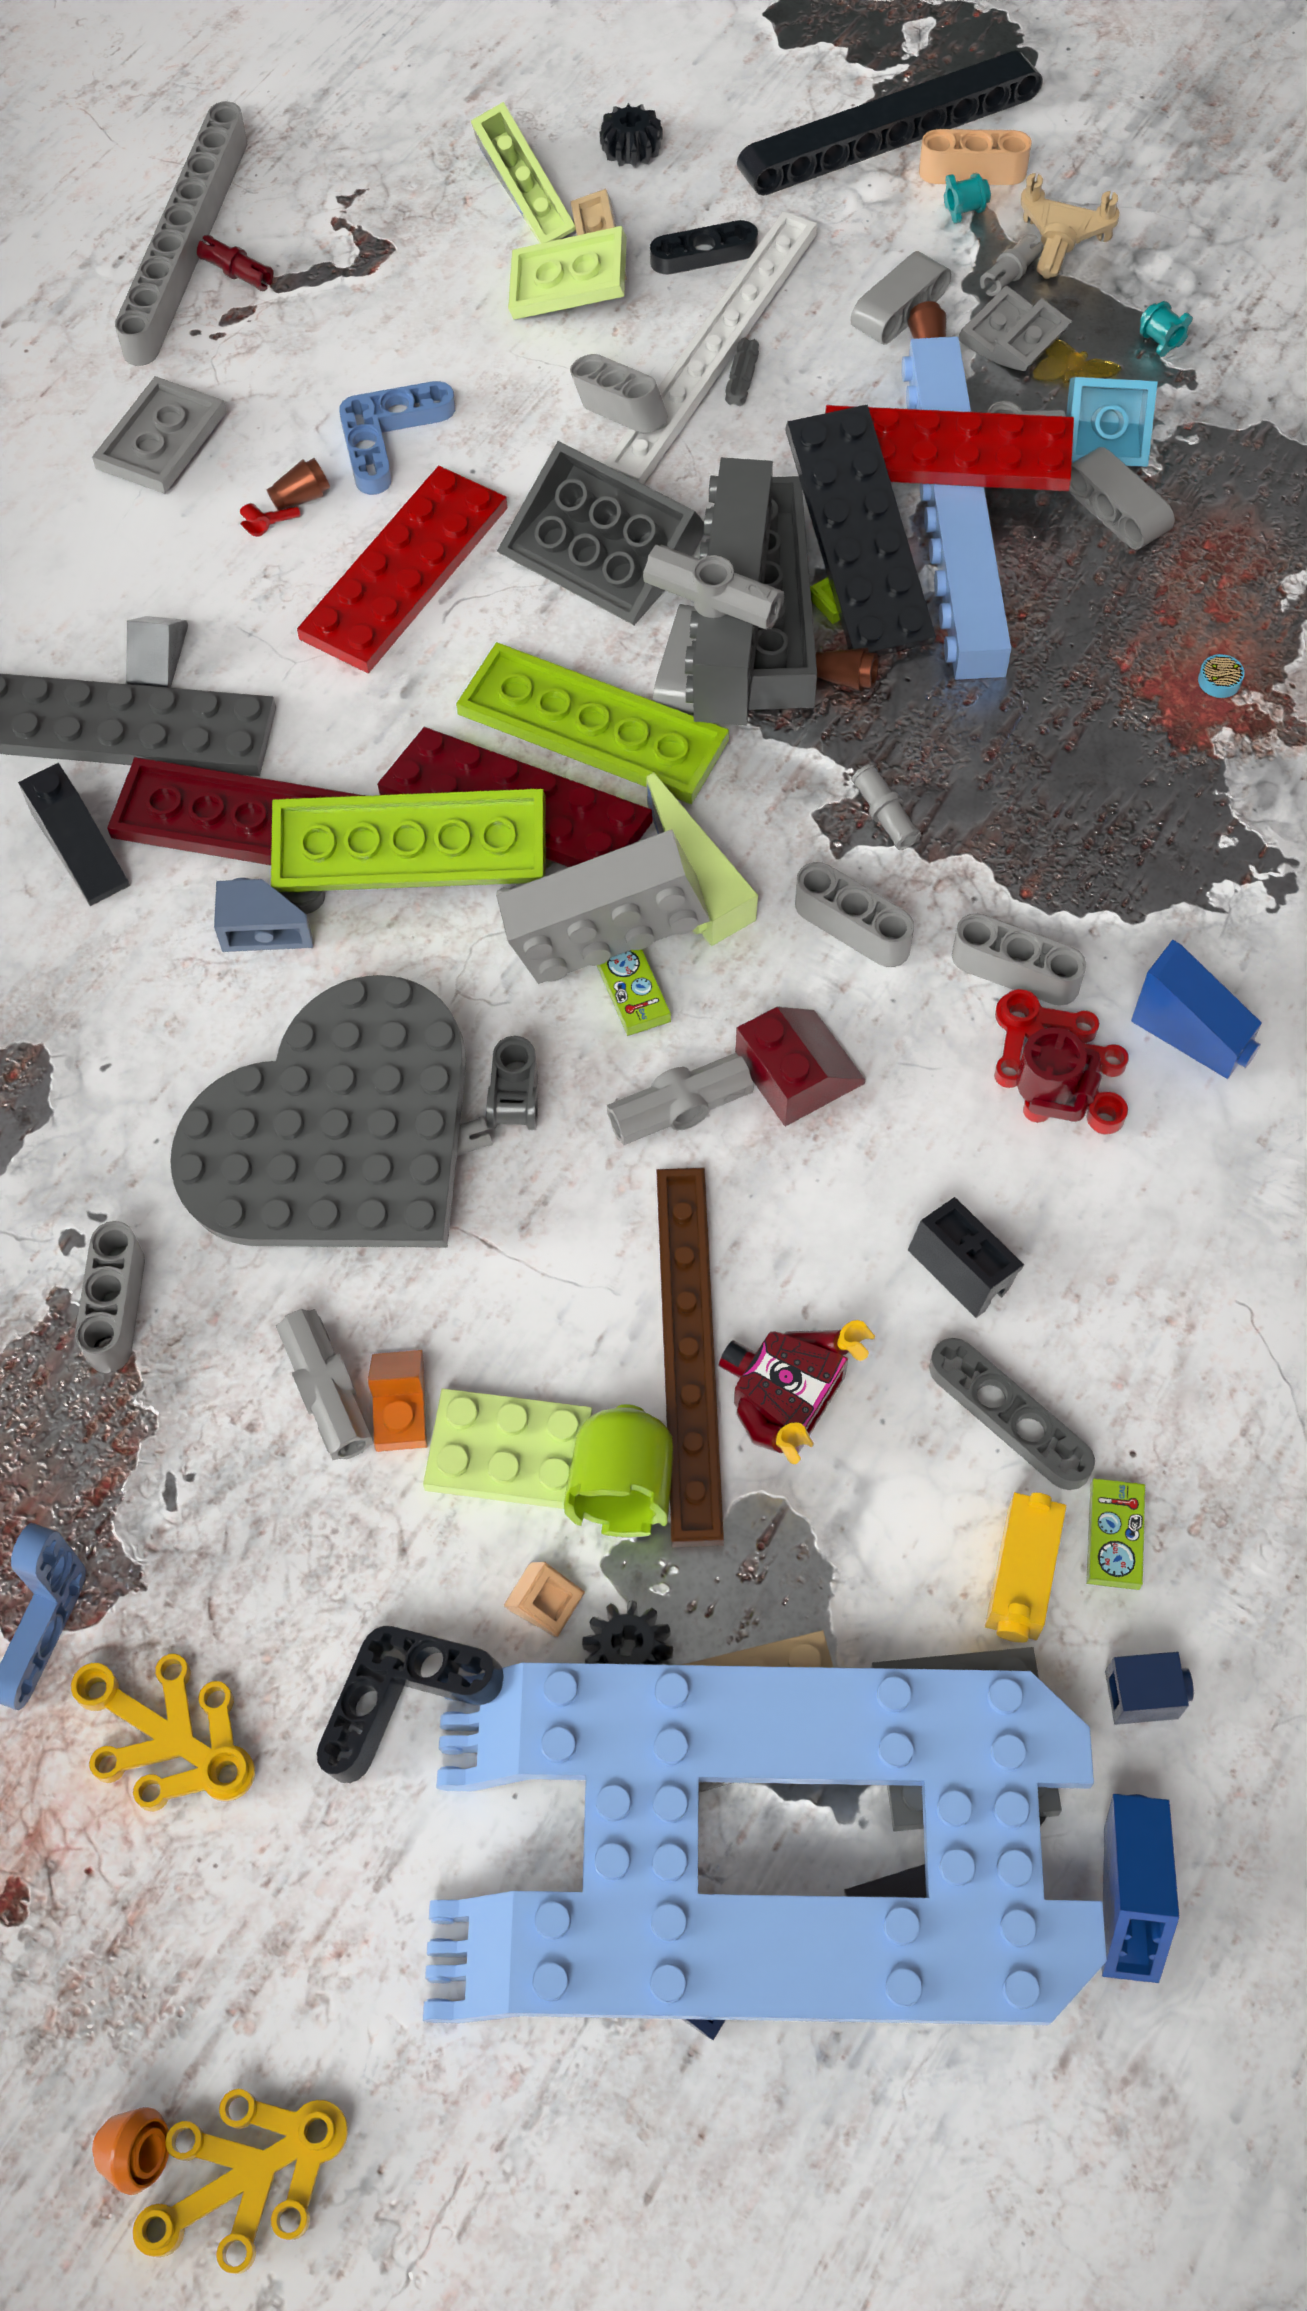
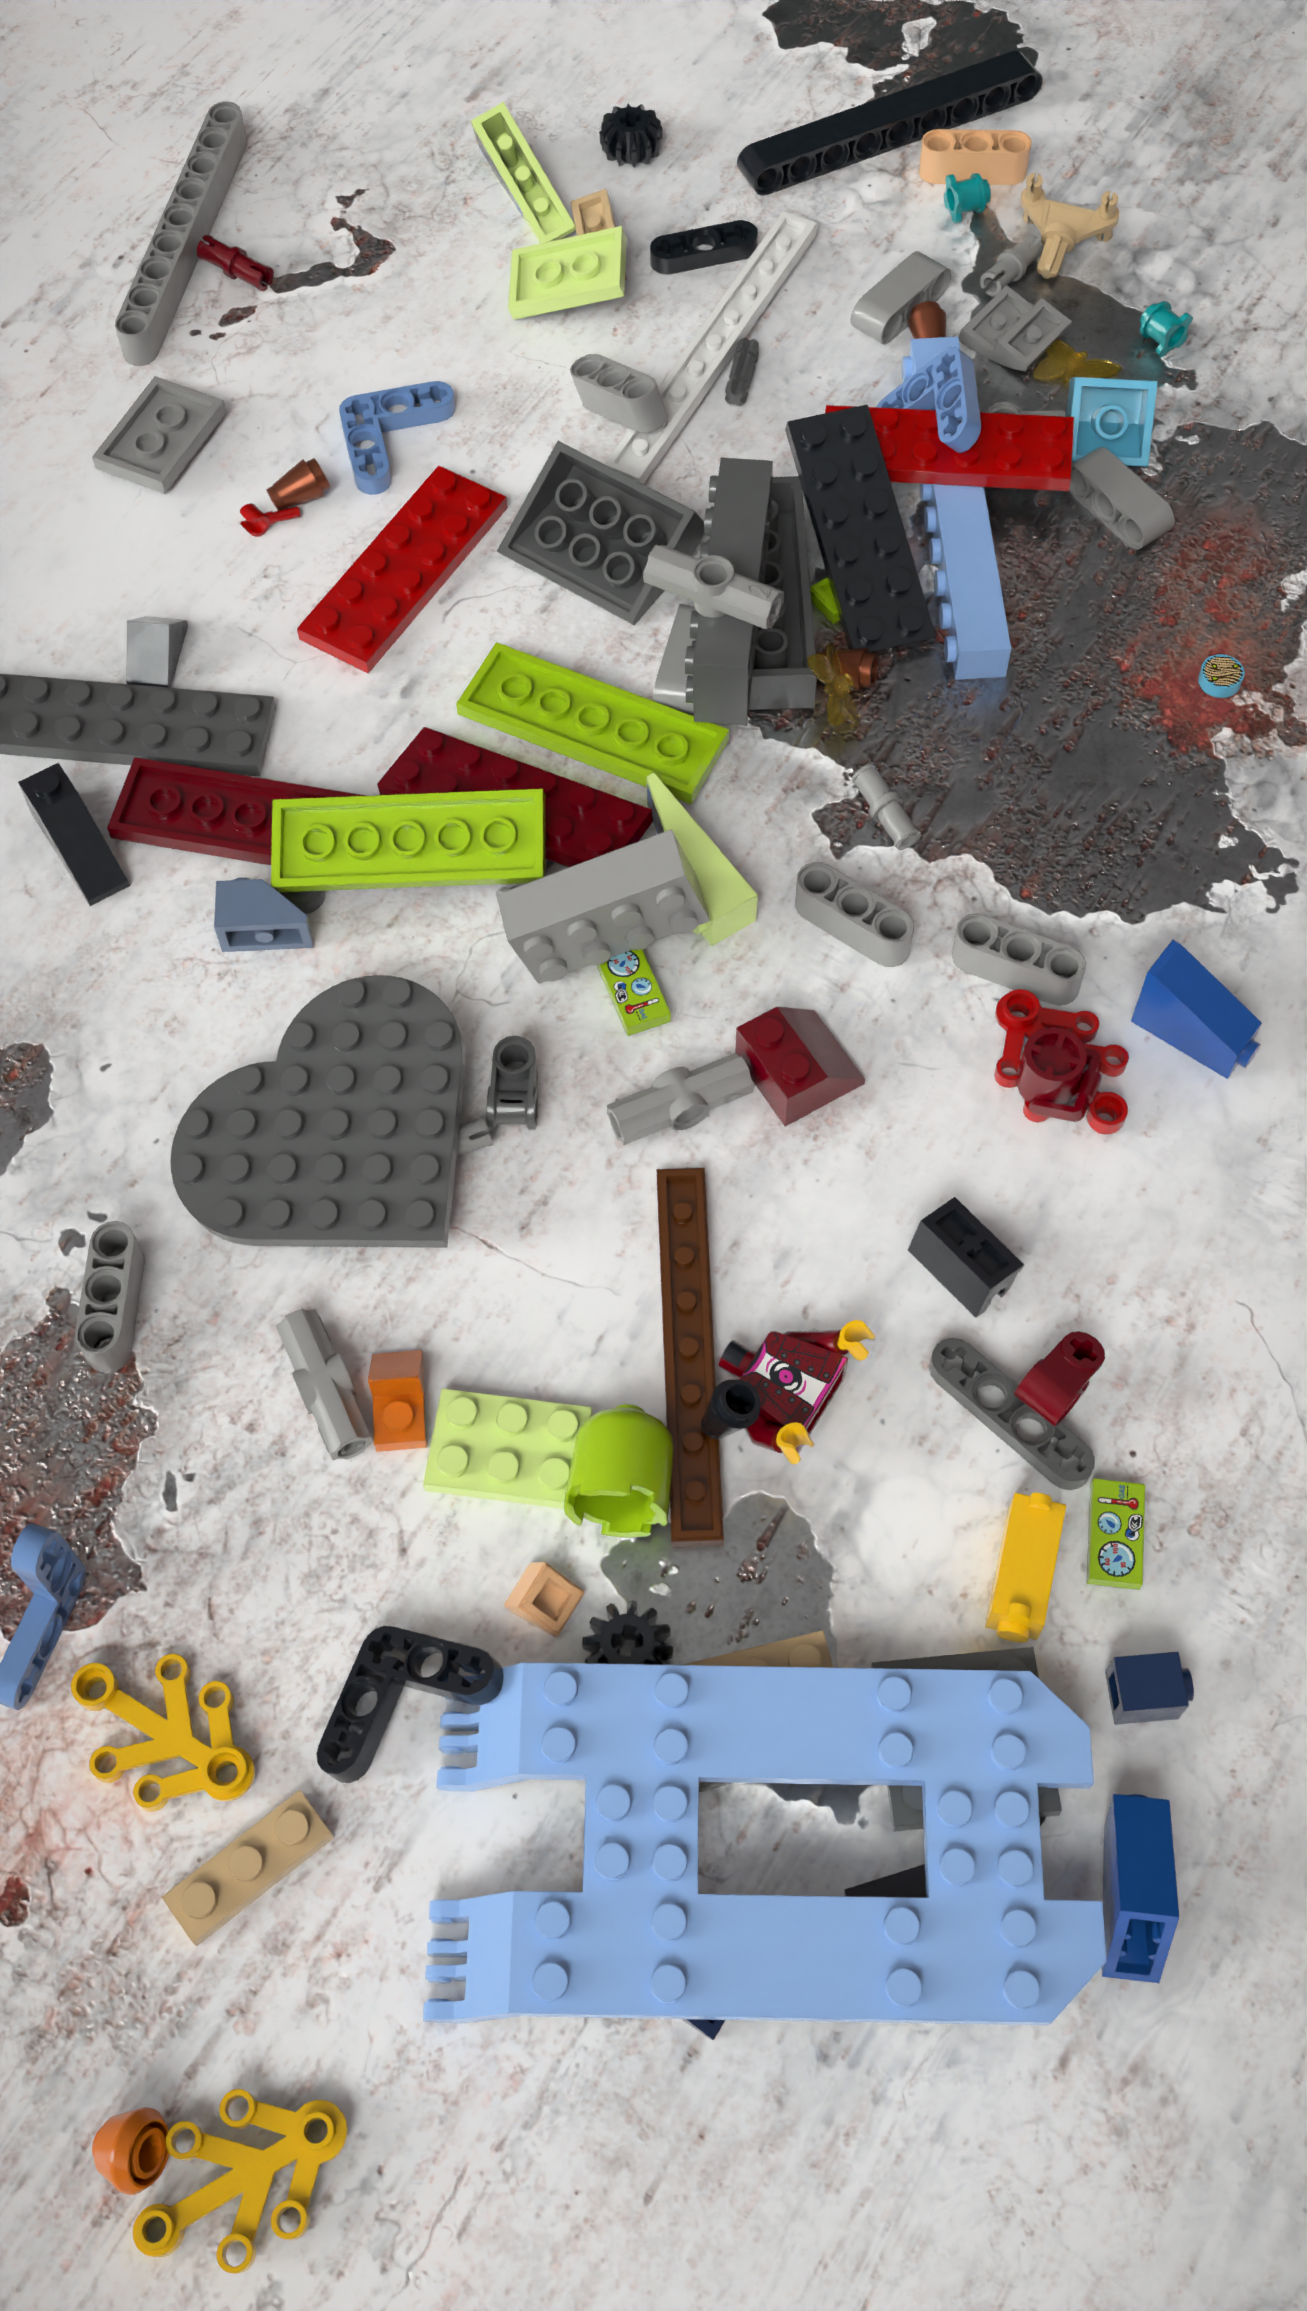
(247, 1868): none -> tan plate
(730, 1409): none -> black cone
(829, 671): none -> clear yellow piece
(941, 393): none -> medium blue beam
(1061, 1377): none -> dark red piece

